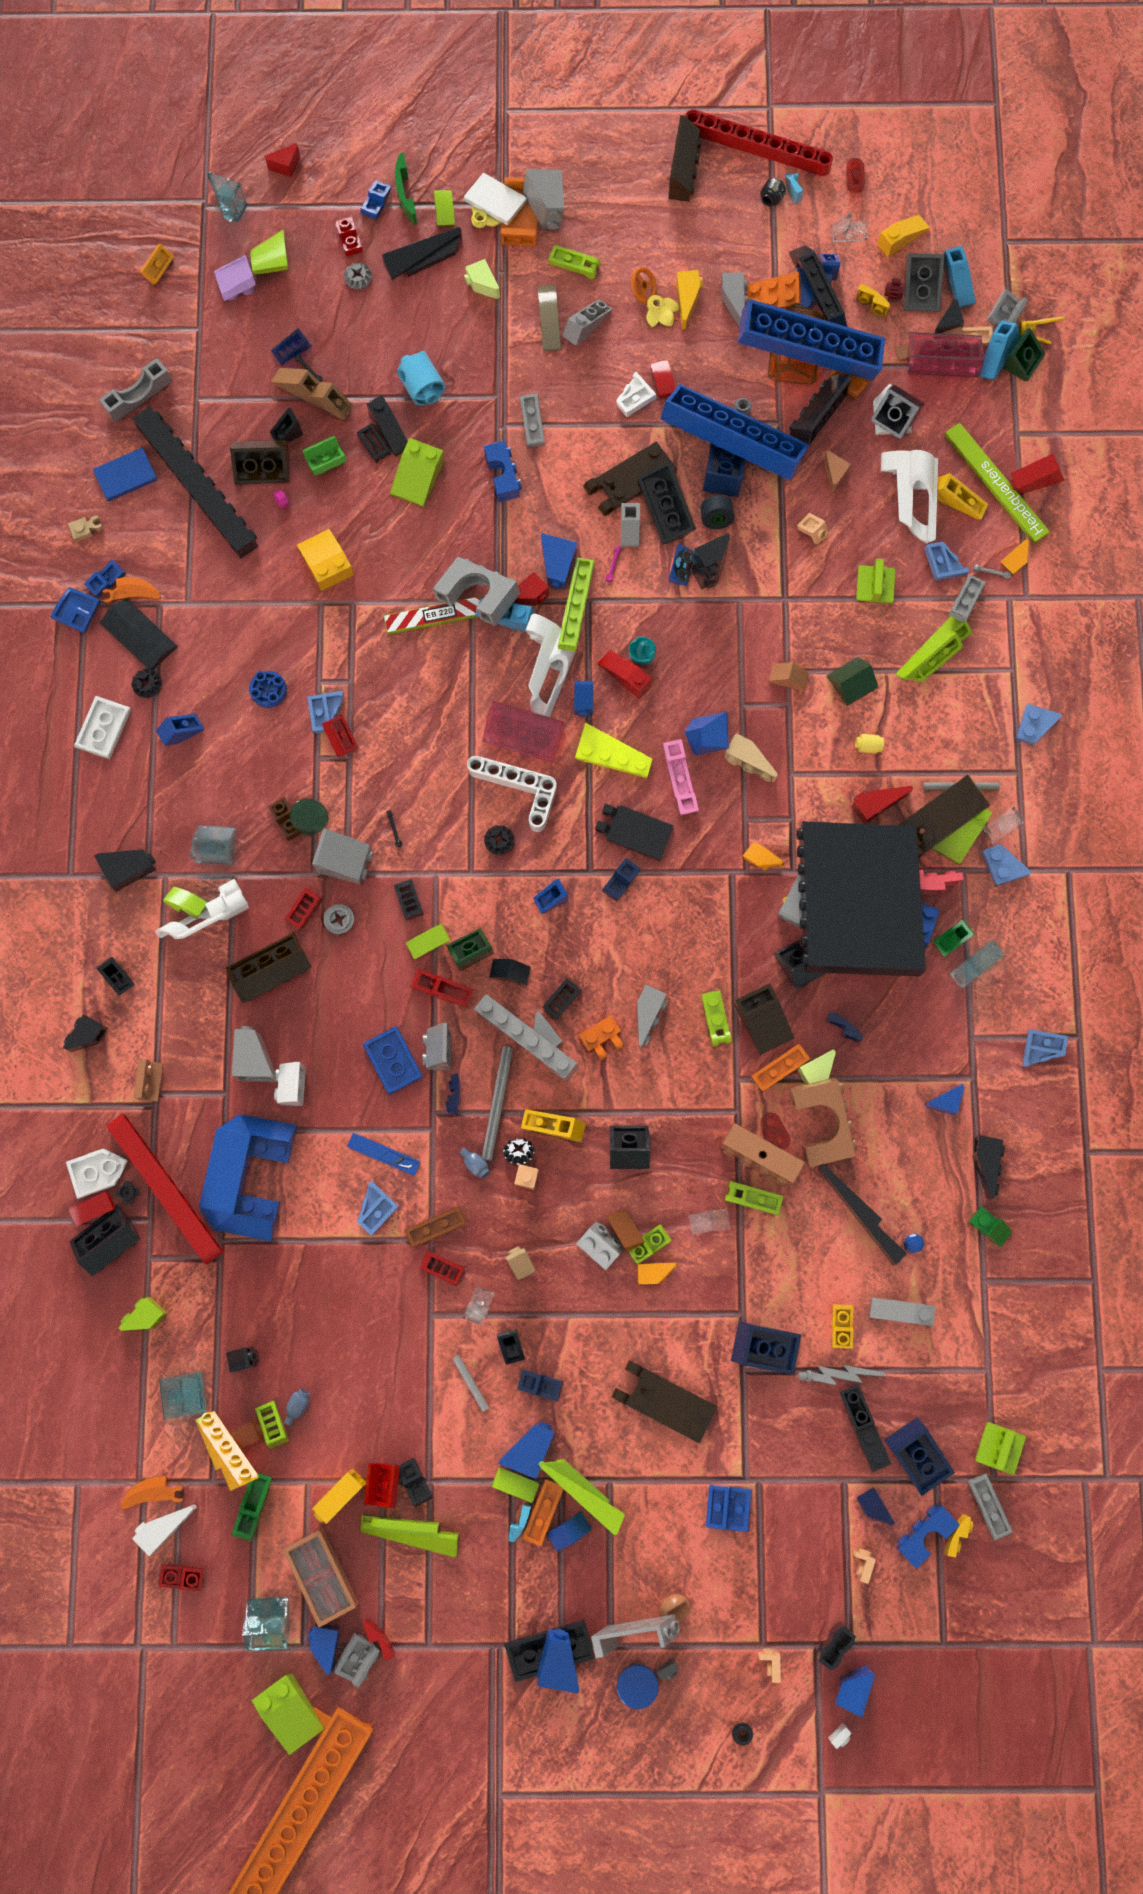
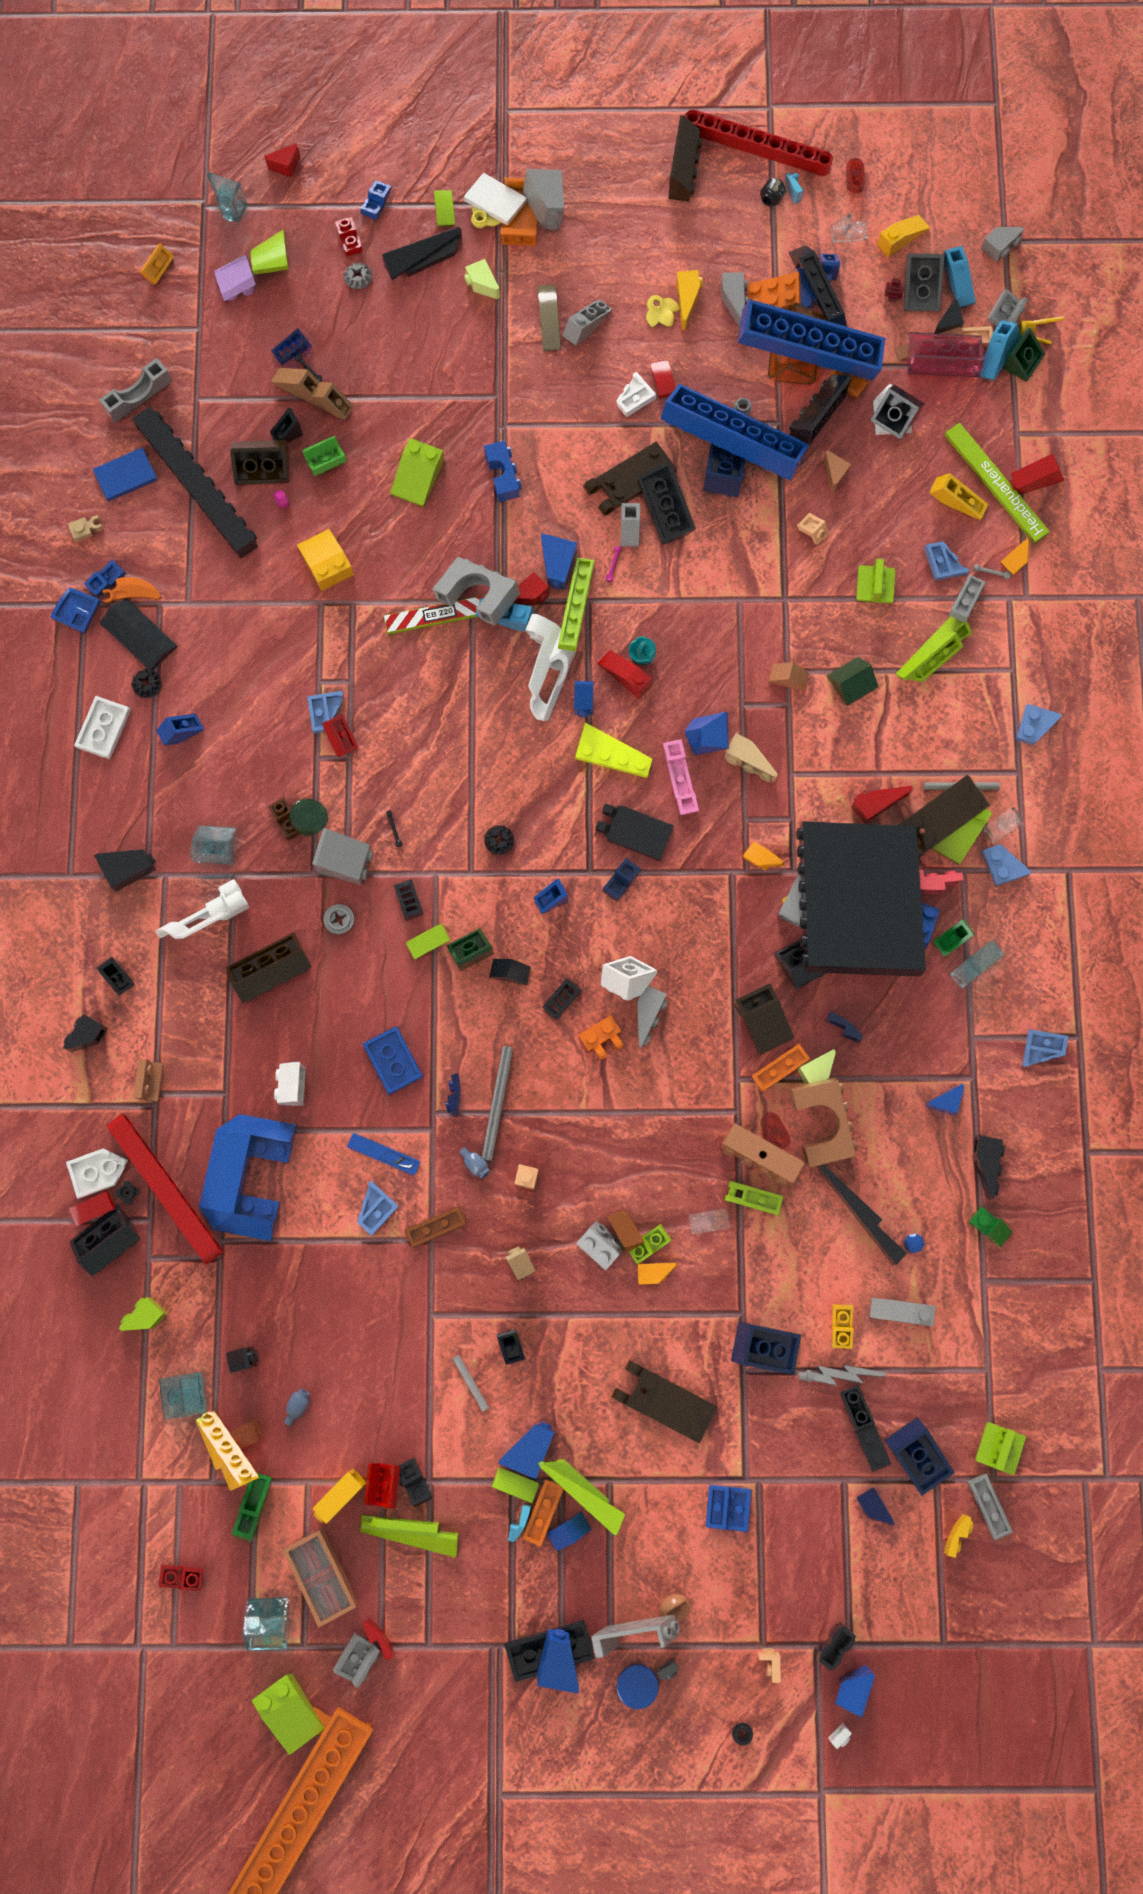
(151, 1490): orange piece -> none
(156, 1532): white slope -> none
(186, 901): lime slope -> none
(251, 1057): light grey slope -> none
(267, 689): blue tile -> none
(272, 1443): lime slope -> none
(298, 904): red slope -> none
(324, 1645): blue slope -> none
(381, 454): black tile -> none
(387, 425): black slope -> none
(406, 204): green slope -> none
(420, 378): medium azure cylinder -> none
(437, 1047): light grey slope -> none
(437, 1258): red slope -> none
(441, 988): red slope -> none
(479, 1305): clear slope -> none
(518, 783): white beam -> none
(518, 1157): black gear -> none
(523, 731): clear pink slope -> none
(527, 1038): light grey arch -> none
(532, 420): light grey tile -> none
(540, 1385): dark blue slope -> none
(543, 1028): light grey slope -> none
(553, 1125): yellow slope -> none
(574, 261): lime plate -> none
(627, 977): none -> white slope
(629, 1147): black slope -> none
(639, 286): orange piece -> none
(681, 565): slope -> none
(709, 561): black slope -> none
(716, 1017): lime plate -> none
(717, 512): black wheel -> none
(864, 1569): light nougat bracket -> none
(869, 743): light yellow brick -> none
(878, 303): yellow slope -> none
(912, 1545): blue arch -> none
(919, 472): white panel -> none
(1001, 240): none -> light grey slope

